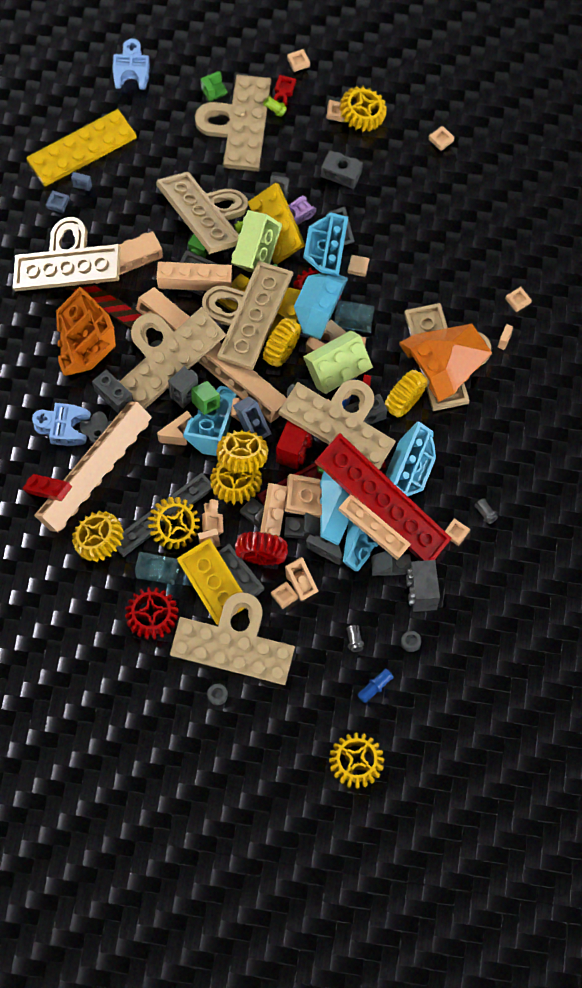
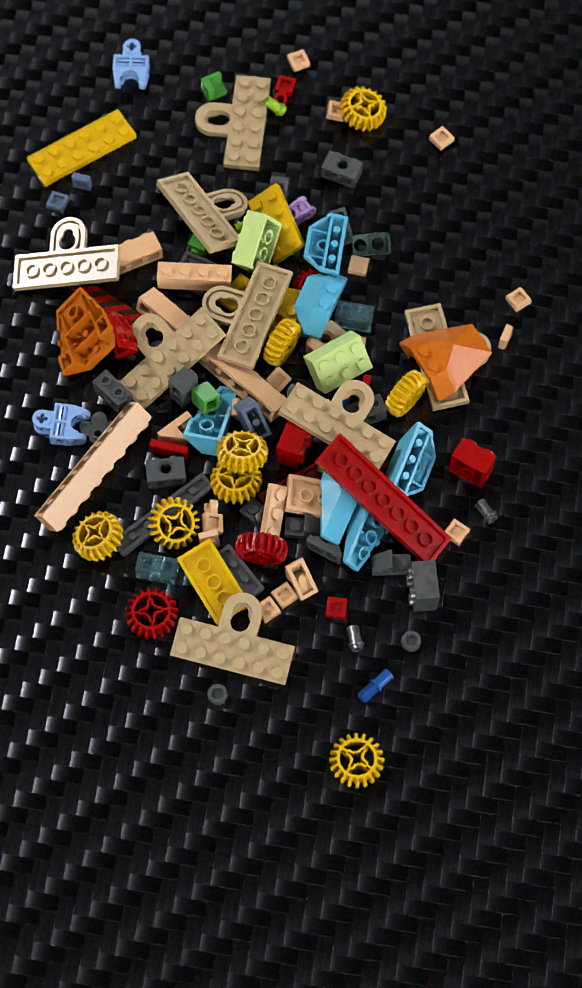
(47, 487): red plate -> none
(125, 340): none -> red bracket
(168, 449): none -> red tile
(175, 477): none -> dark grey brick
(269, 609): none -> light nougat tile
(278, 379): none -> light nougat plate
(336, 608): none -> red plate
(374, 527): light nougat plate -> none
(385, 236): none -> sand green piece
(472, 462): none -> red brick

